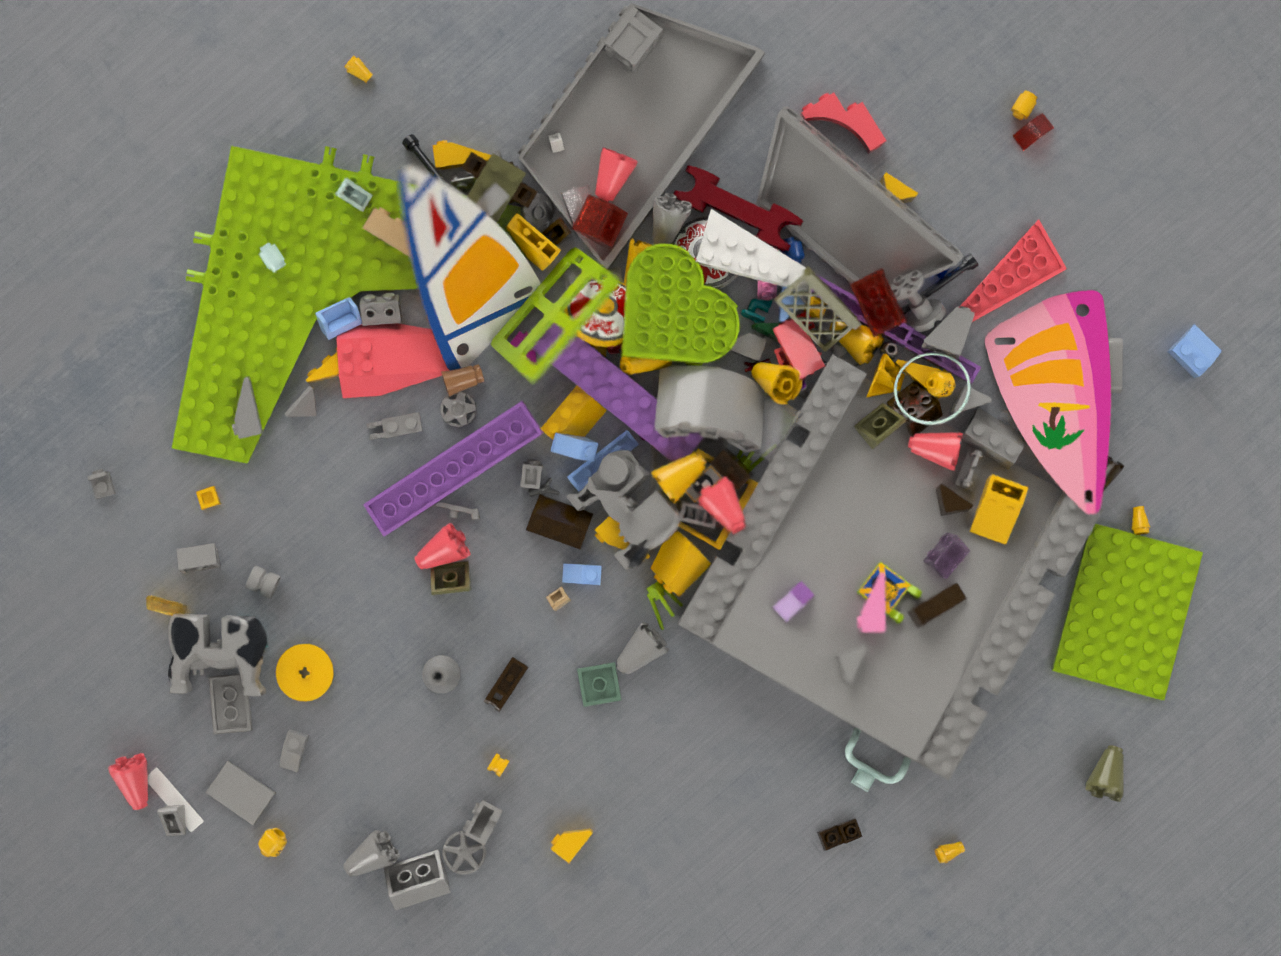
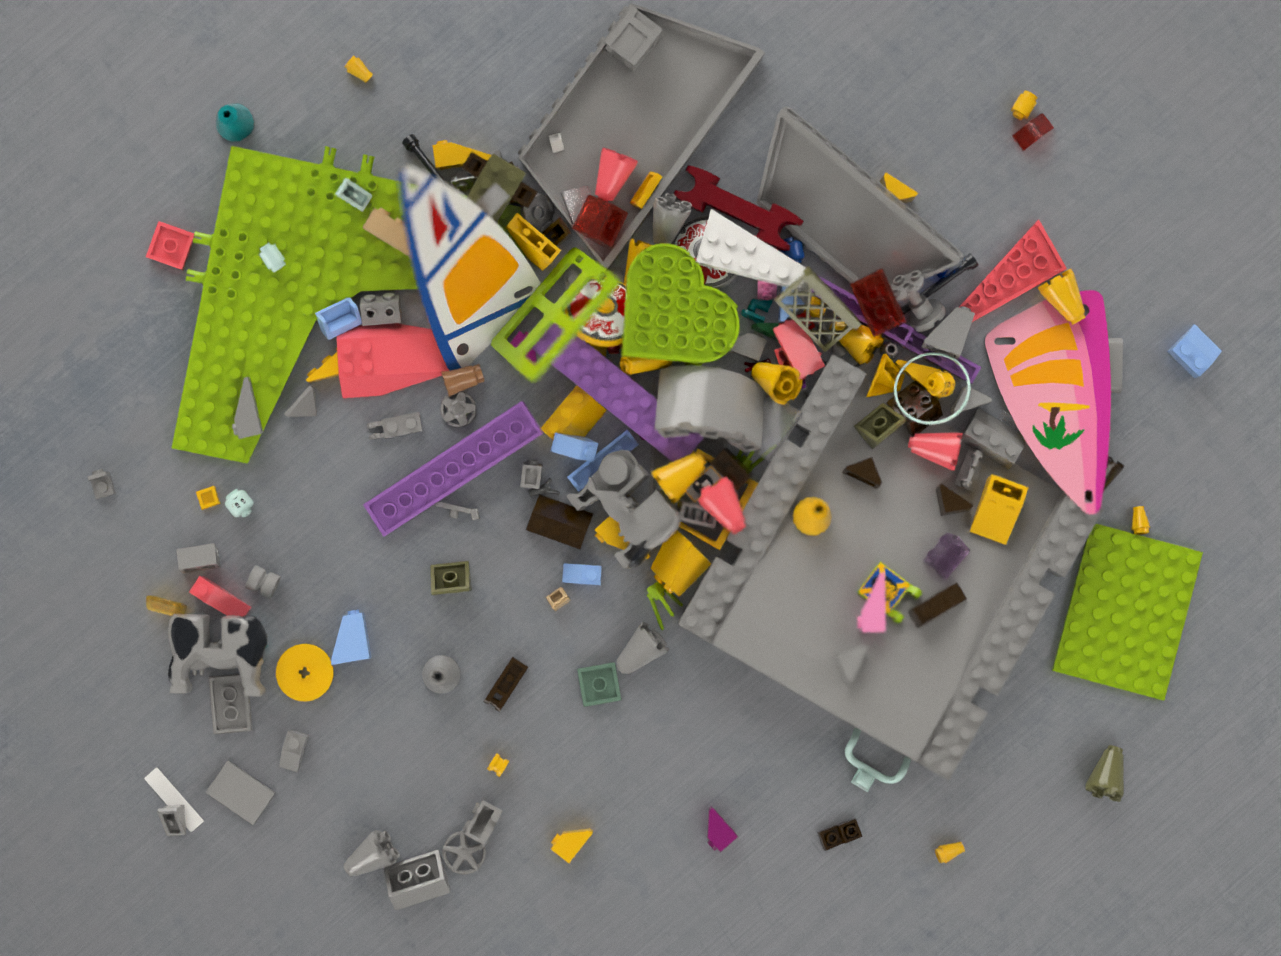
(132, 779): coral cone -> none
(170, 245): none -> coral plate
(218, 597): none -> coral slope
(234, 122): none -> teal cone
(239, 503): none -> light aqua head
(272, 842): yellow head -> none
(352, 639): none -> light blue slope
(443, 548): coral cone -> none
(645, 189): none -> yellow tile
(718, 831): none -> magenta slope
(793, 601): slope -> none
(808, 520): none -> yellow cone
(855, 120): coral arch -> none
(865, 472): none -> dark brown slope
(1064, 296): none -> yellow cone

